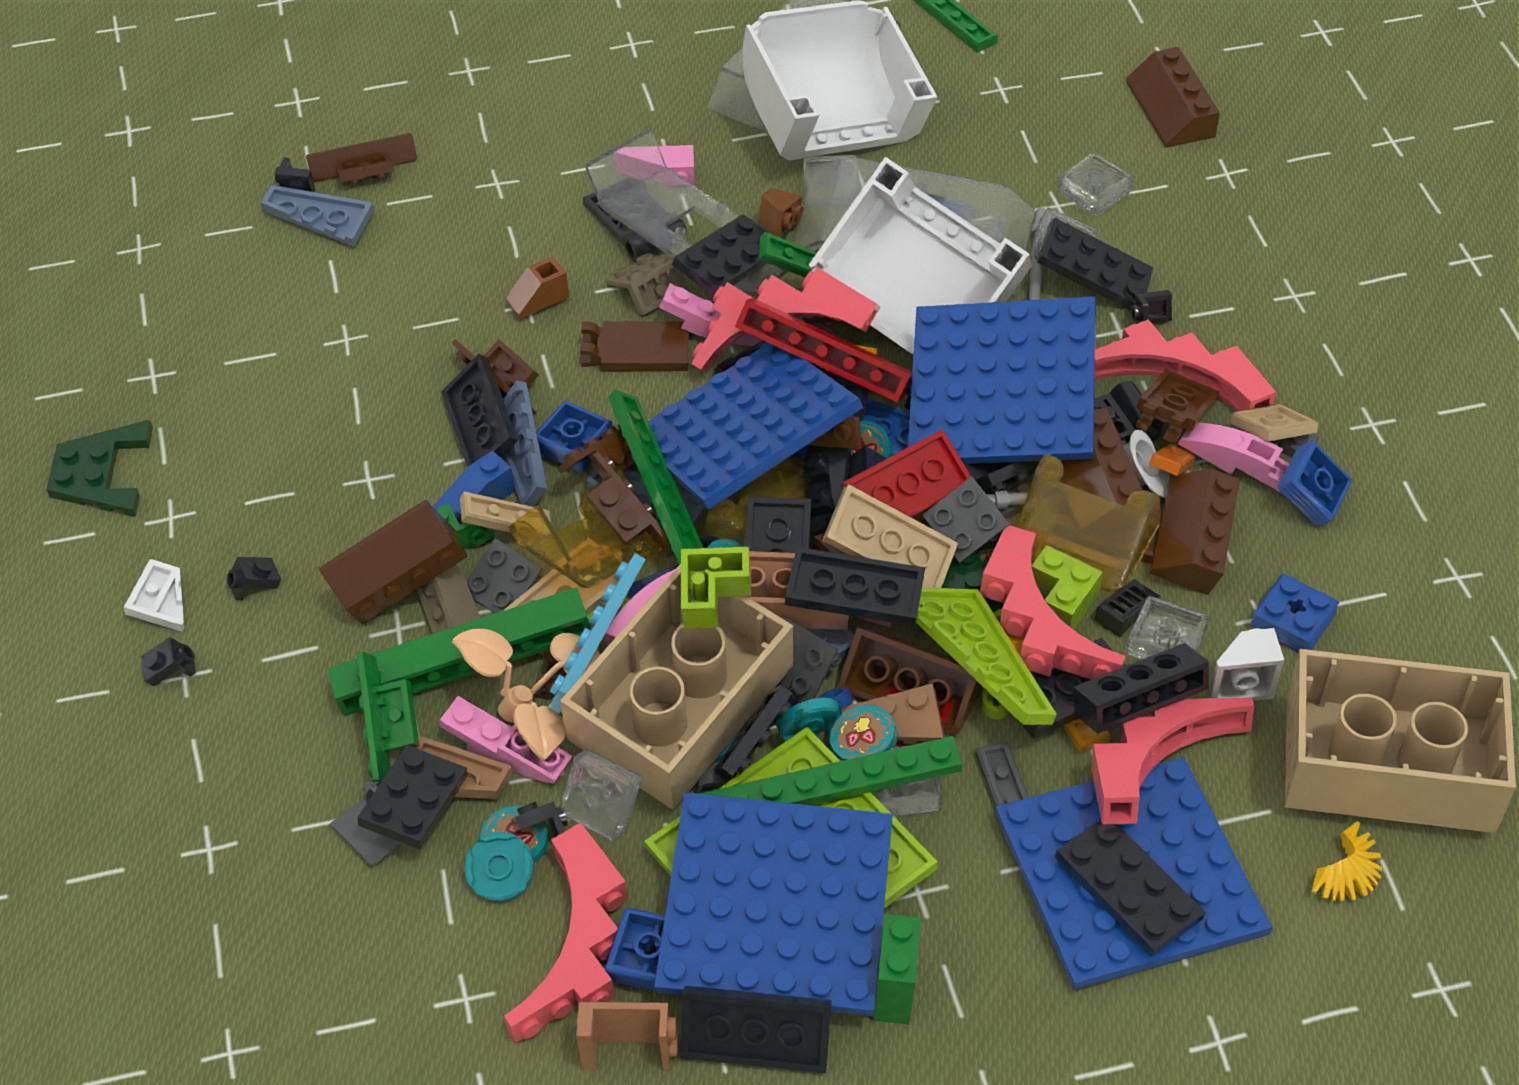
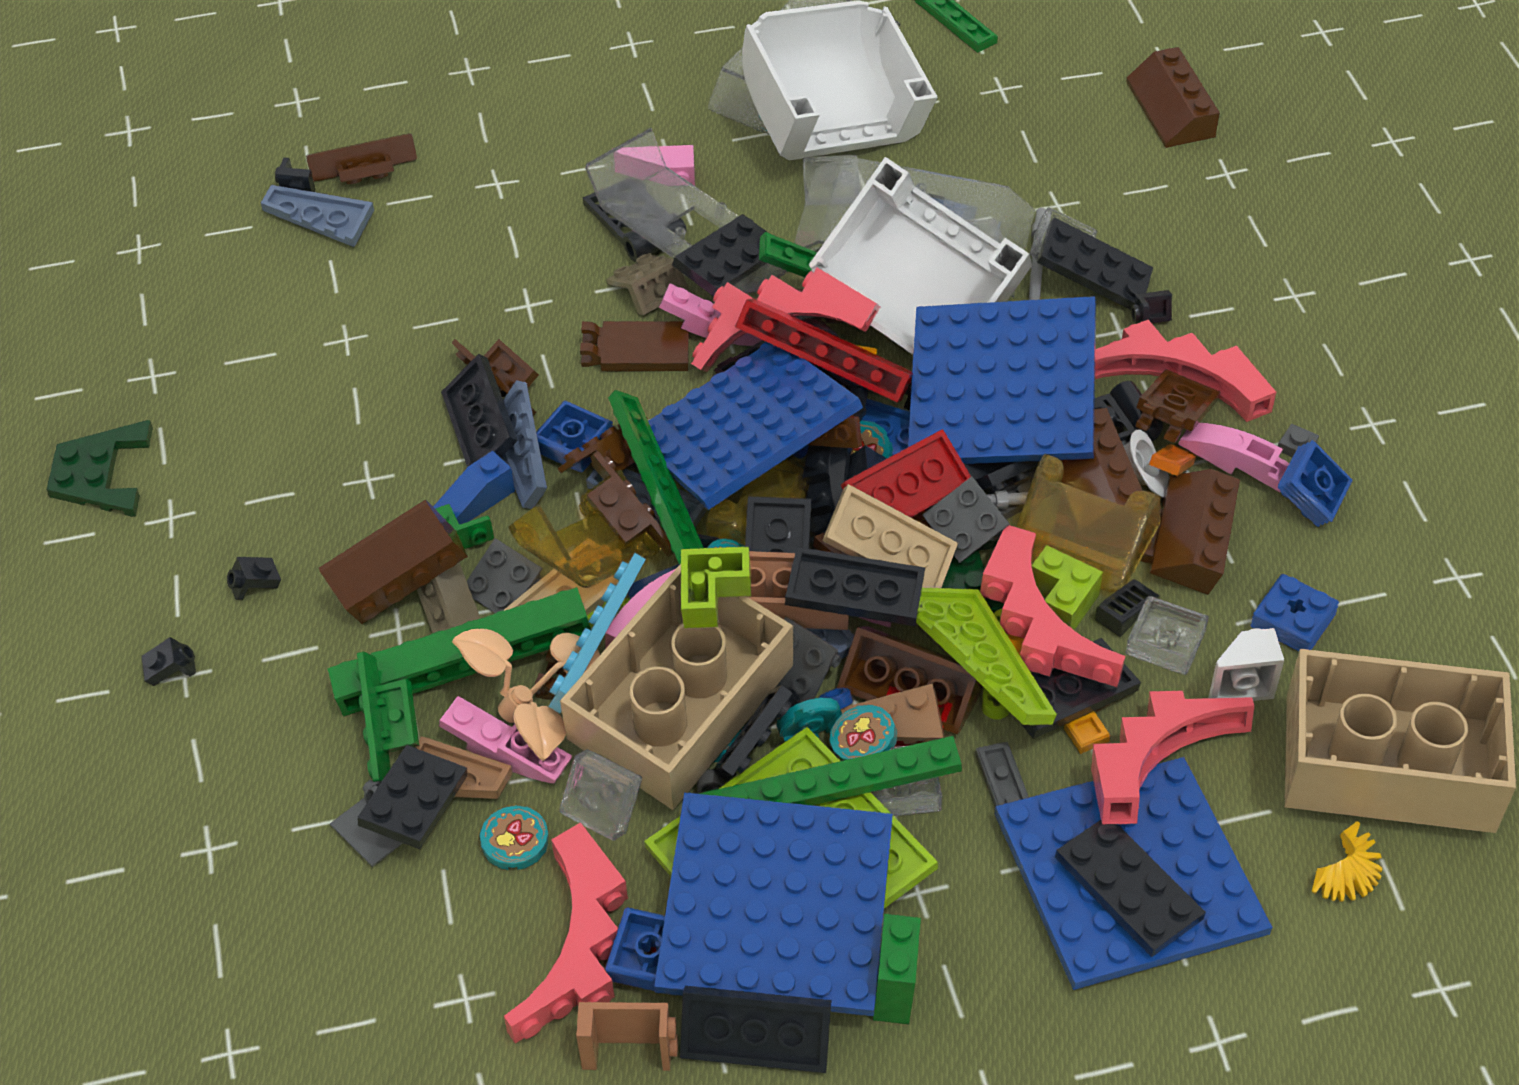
(158, 596): white wing -> none
(491, 511): tan tile -> none
(499, 867): teal tile -> none
(532, 814): black bracket -> none
(538, 288): dark orange slope -> none
(780, 211): dark orange slope -> none
(1095, 184): clear brick -> none
(1141, 688): black brick -> none
(1274, 422): tan tile -> none

